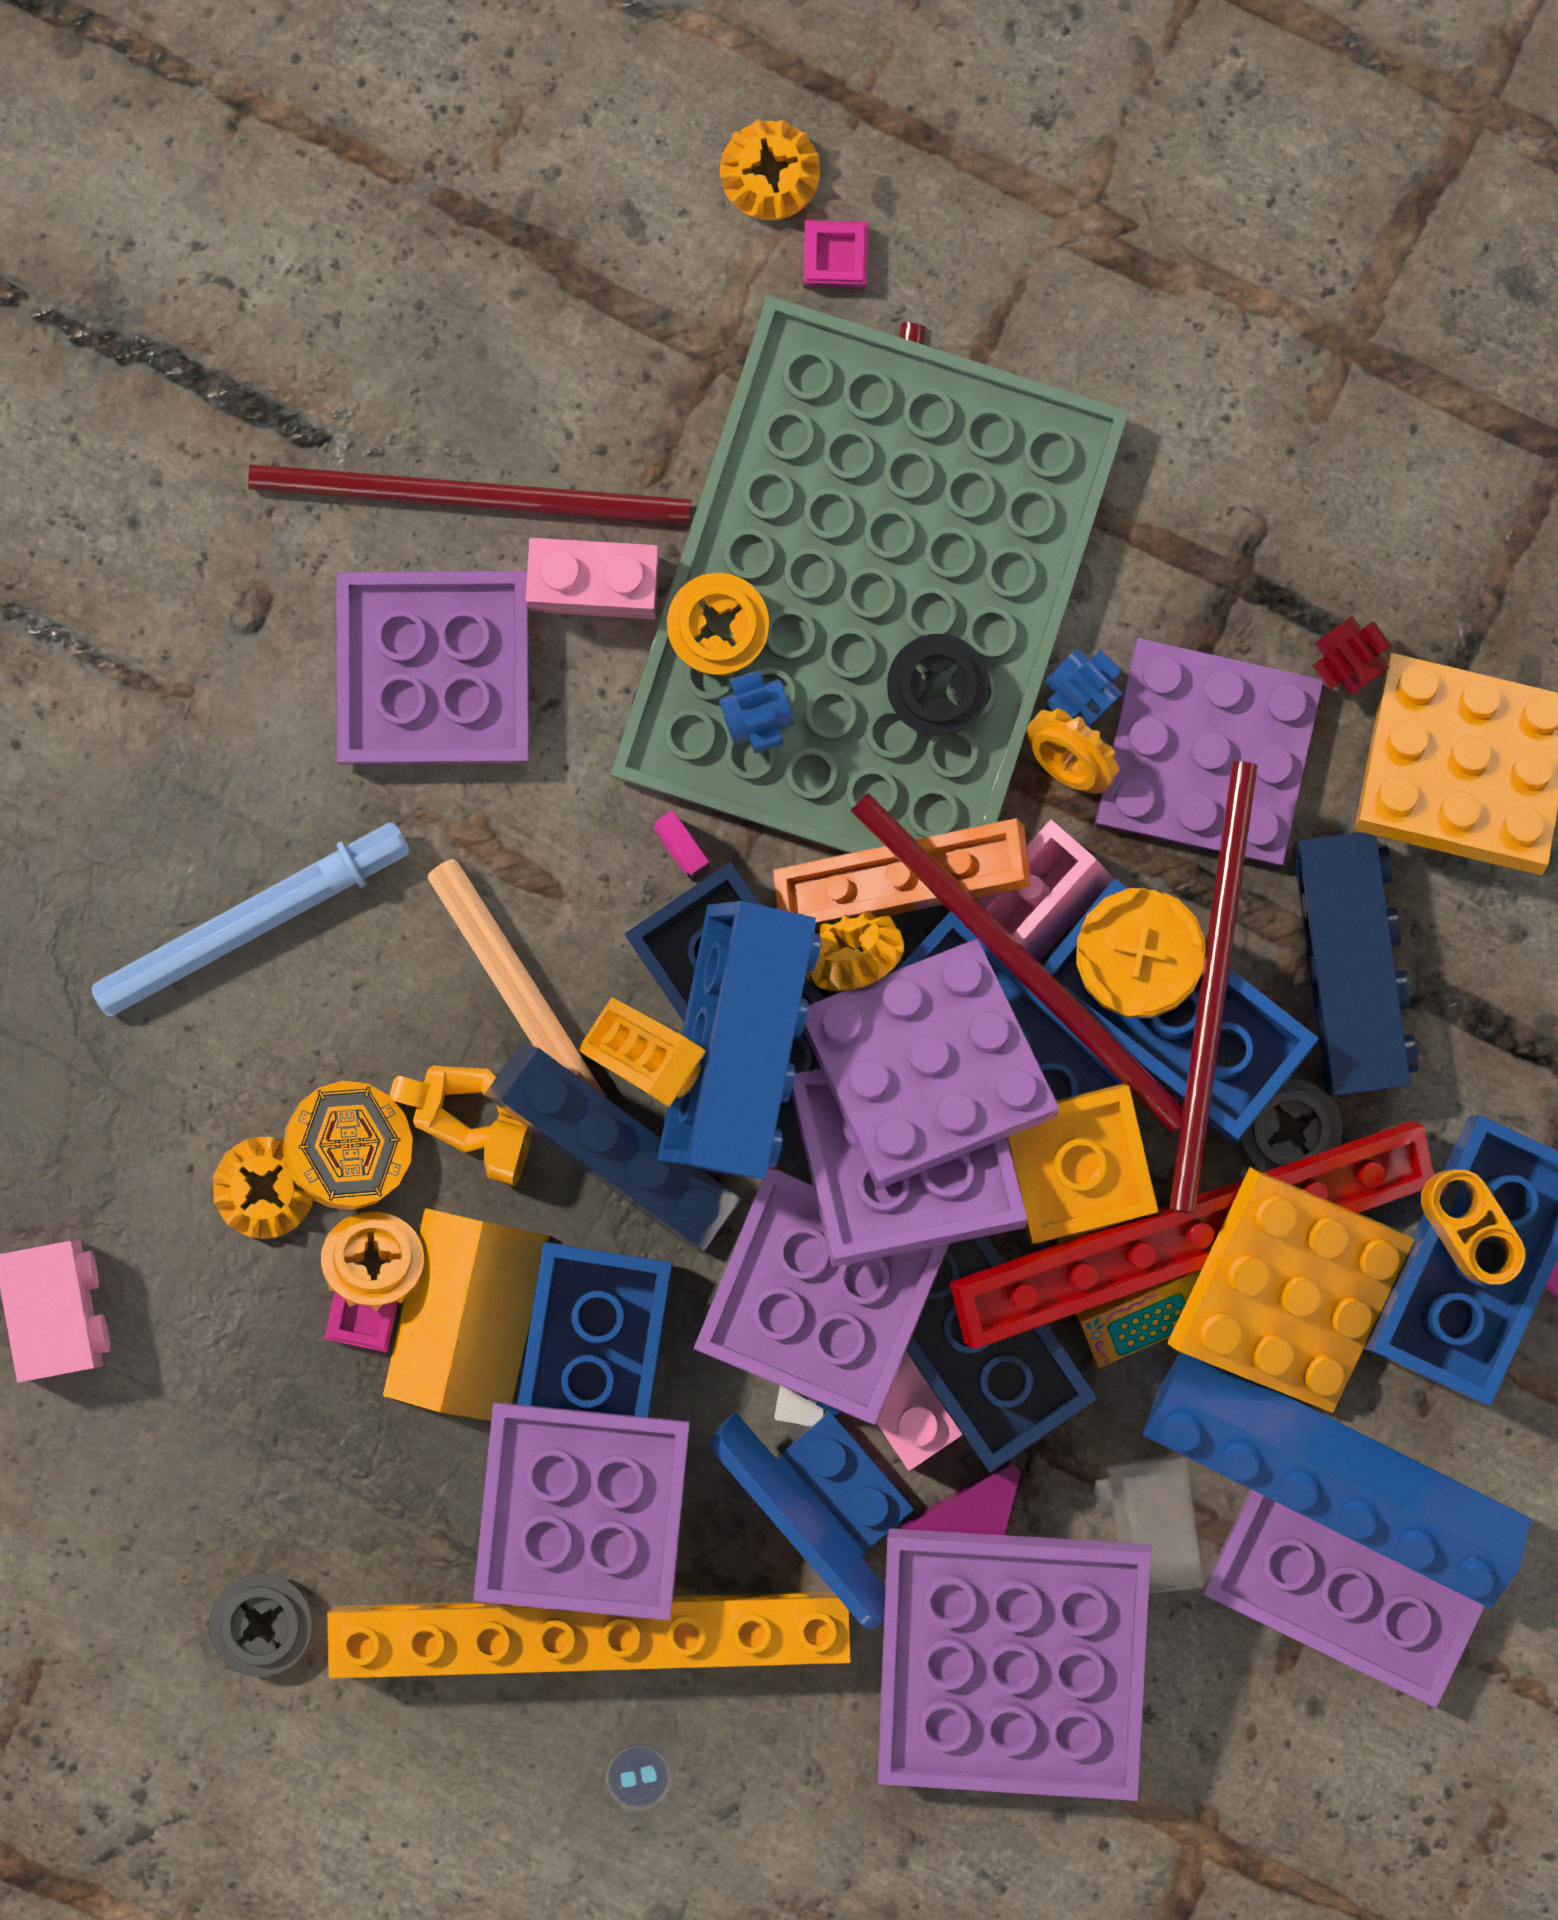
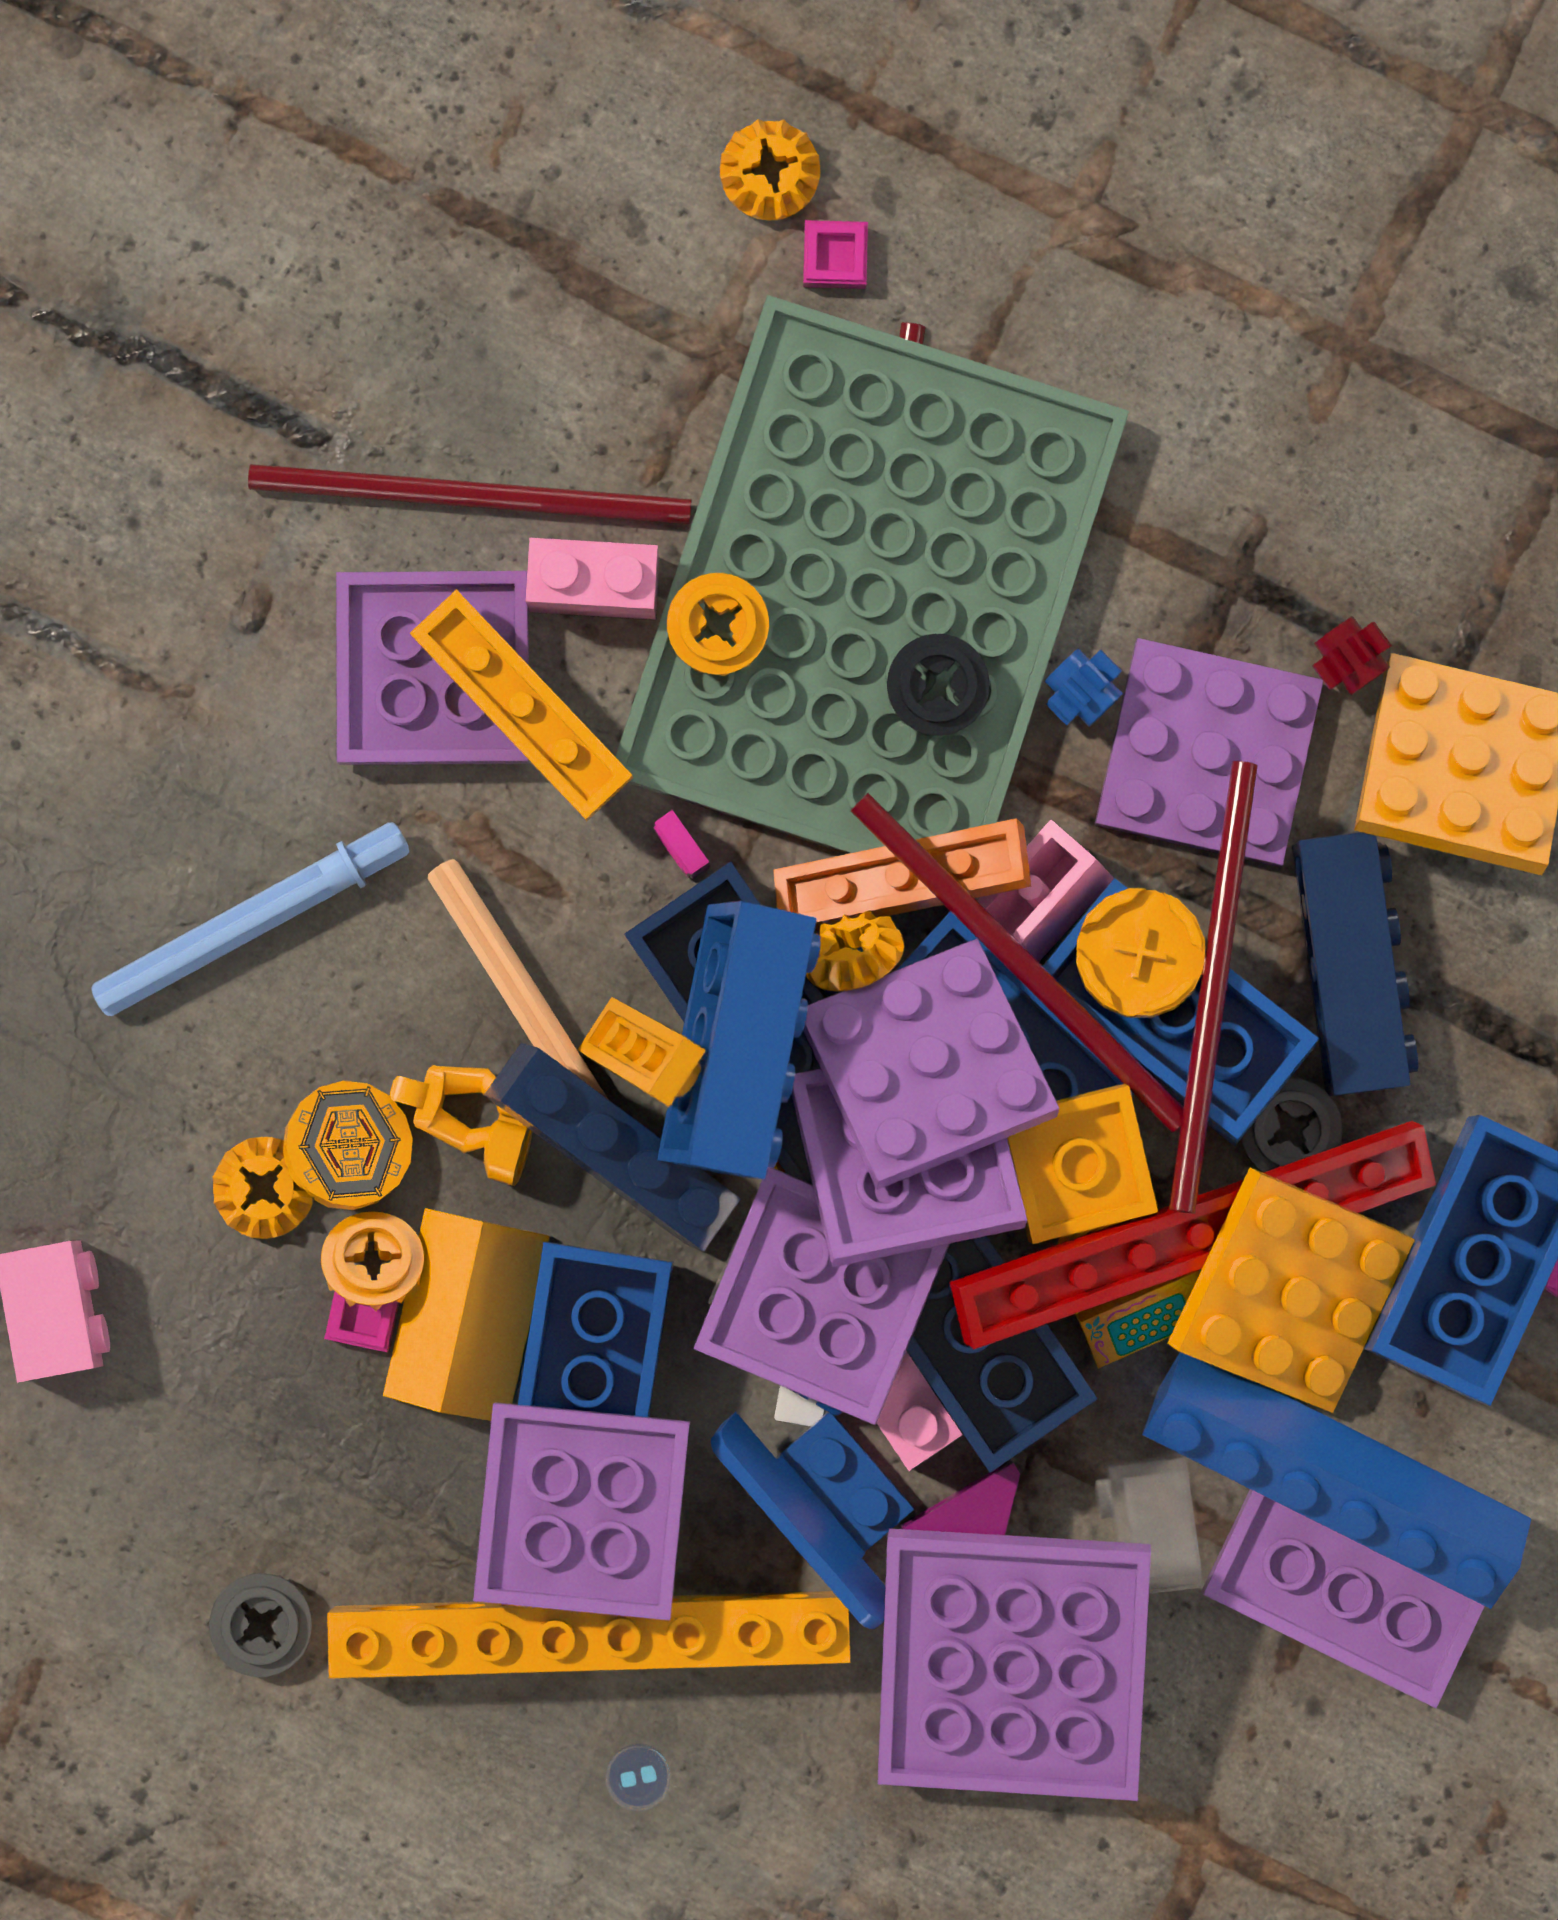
(521, 705): none -> light orange plate
(756, 711): blue gear -> none
(1072, 751): light orange gear -> none
(1480, 1220): light orange beam -> none

